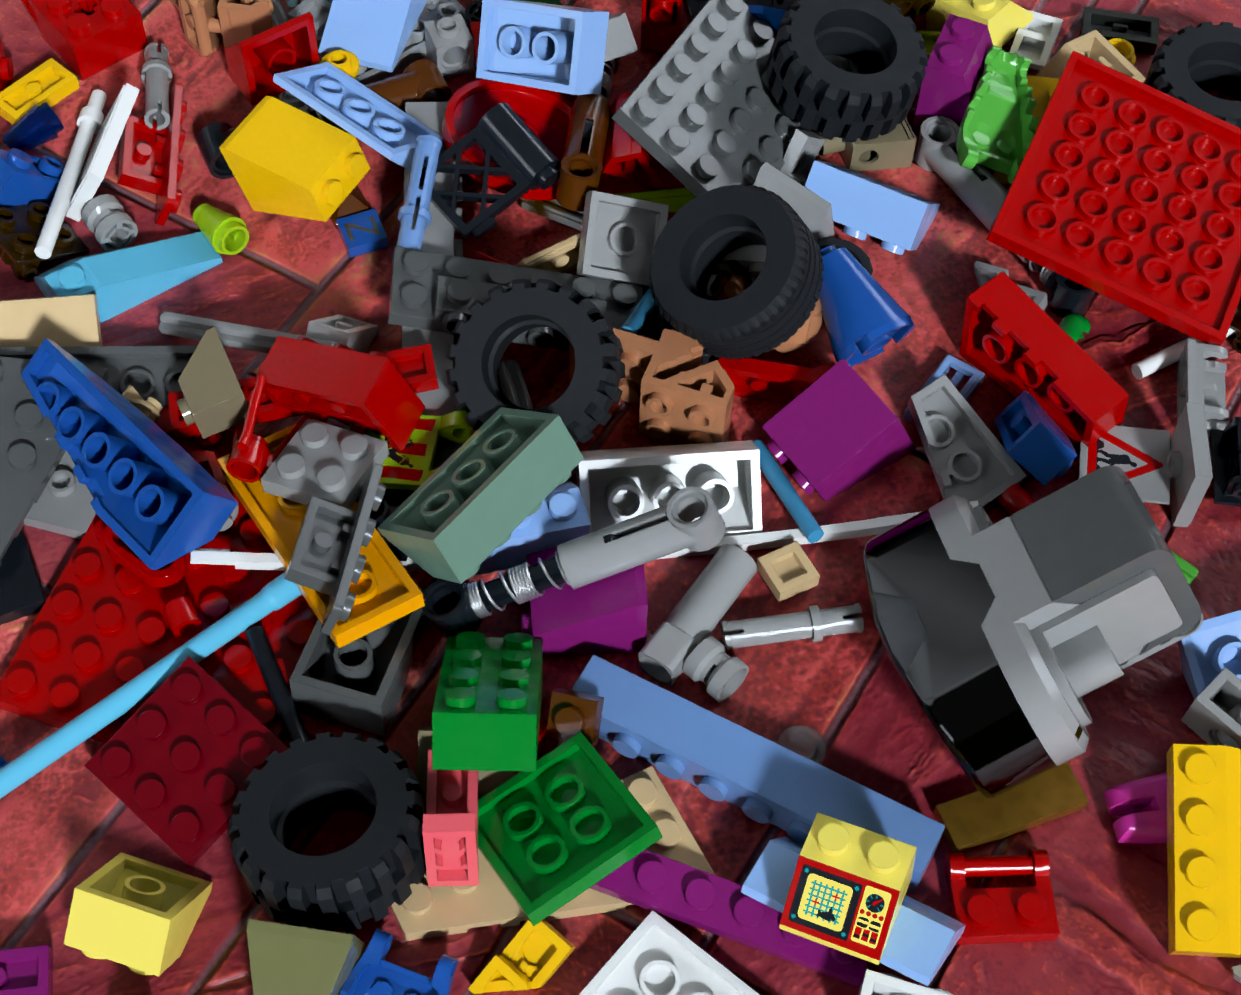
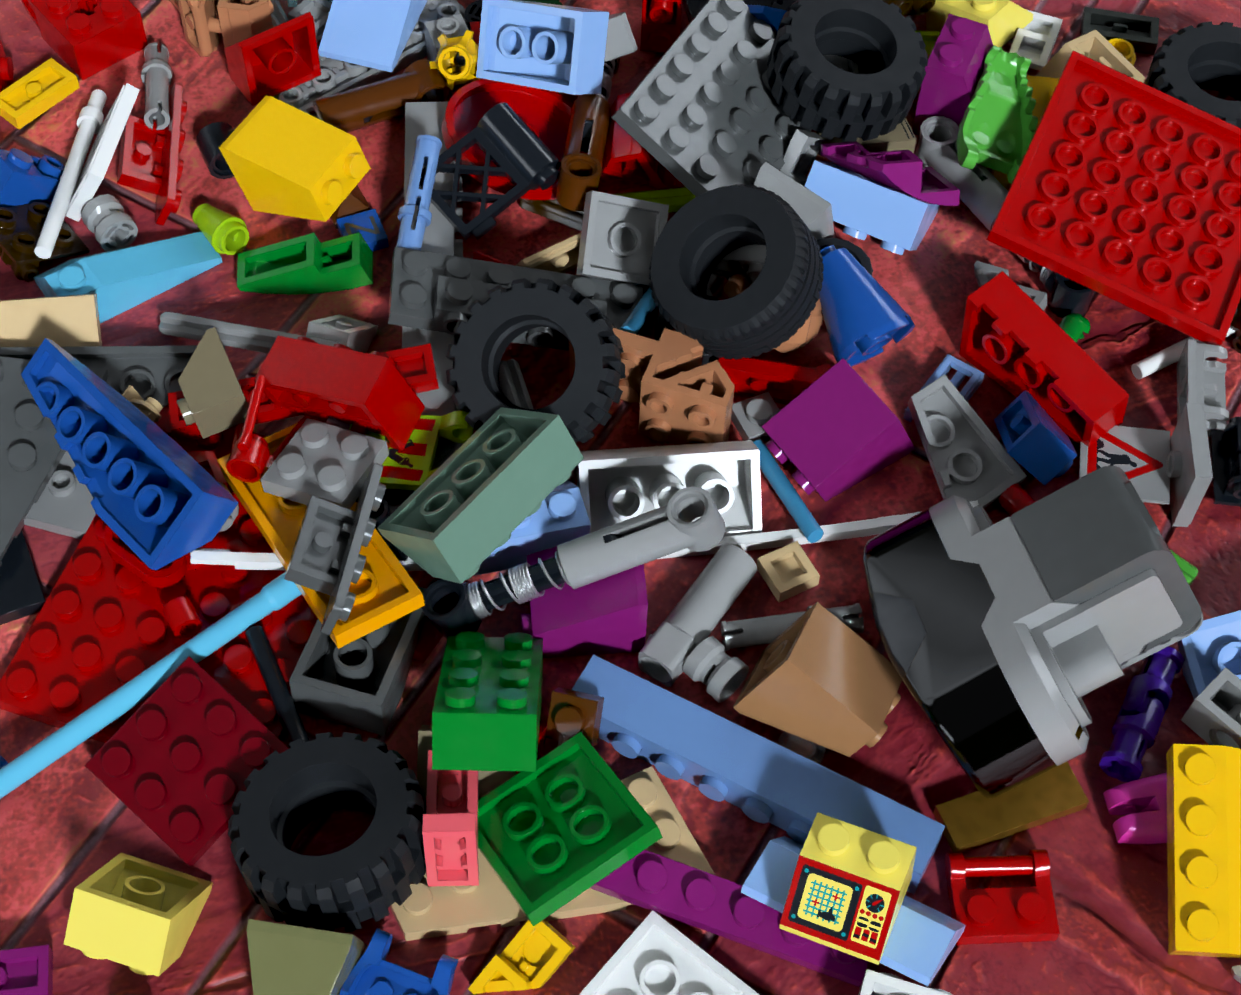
(33, 128): clear blue cone -> none
(306, 266): none -> green slope
(344, 61): yellow plate -> none
(356, 110): light blue slope -> none
(447, 62): none -> yellow rock
(752, 414): none -> light grey plate
(822, 685): none -> medium nougat slope
(896, 170): none -> magenta slope
(1141, 715): none -> dark purple piece

